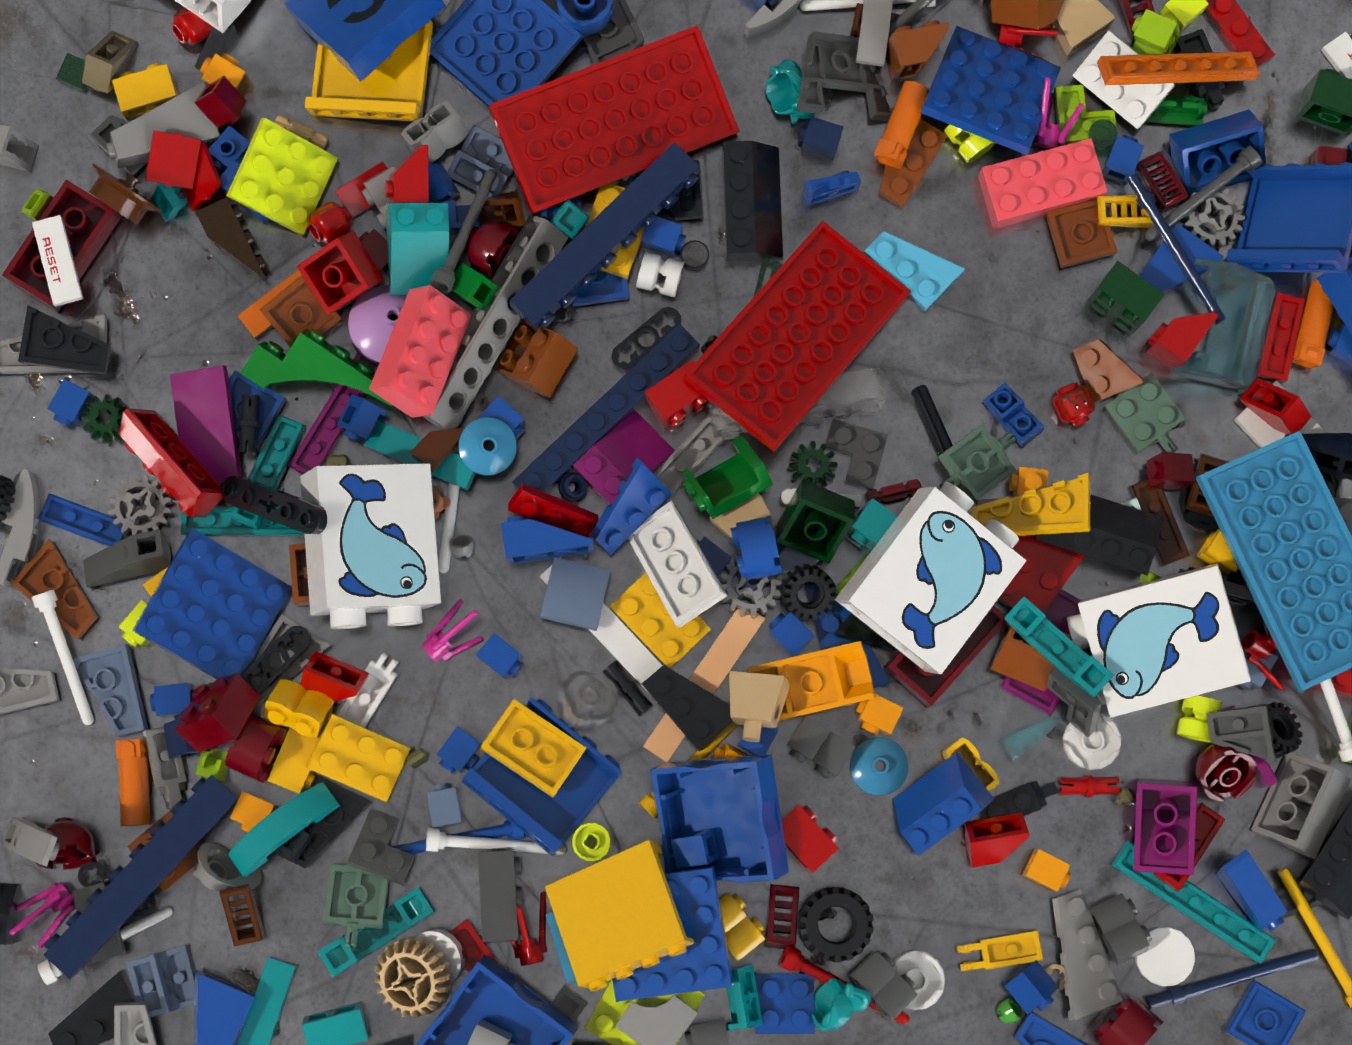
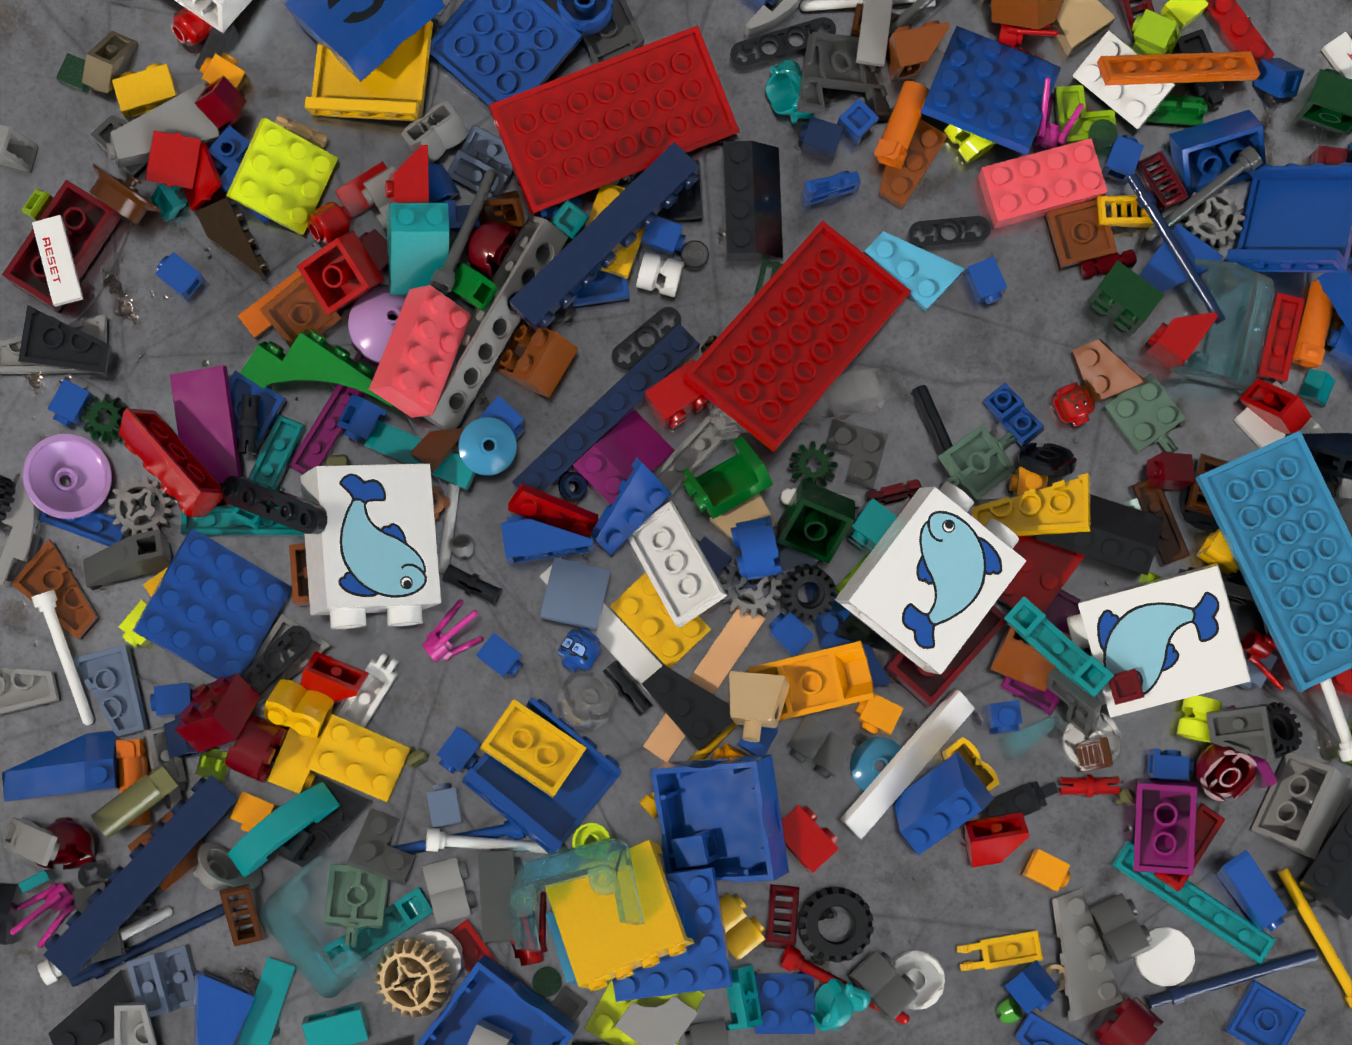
(36, 881): none -> teal tile
(68, 458): none -> lavender dish
(72, 768): none -> blue wedge
(99, 969): none -> dark blue bar
(134, 801): none -> olive piece
(179, 275): none -> blue brick
(280, 918): none -> clear light blue windscreen
(448, 890): none -> light grey brick
(472, 584): none -> black pin
(547, 981): none -> clear green tile
(579, 650): none -> blue head
(603, 862): none -> clear light blue windscreen
(780, 38): none -> black beam
(857, 121): none -> blue panel
(907, 763): none -> white tile
(970, 237): none -> black beam
(986, 281): none -> blue brick
(1004, 717): none -> blue brick
(1047, 460): none -> black tile
(1094, 754): none -> reddish brown slope
(1104, 264): none -> dark red axle
(1126, 686): none -> dark red tile
(1169, 765): none -> blue brick
(1279, 77): none -> blue panel
(1317, 387): none -> teal slope

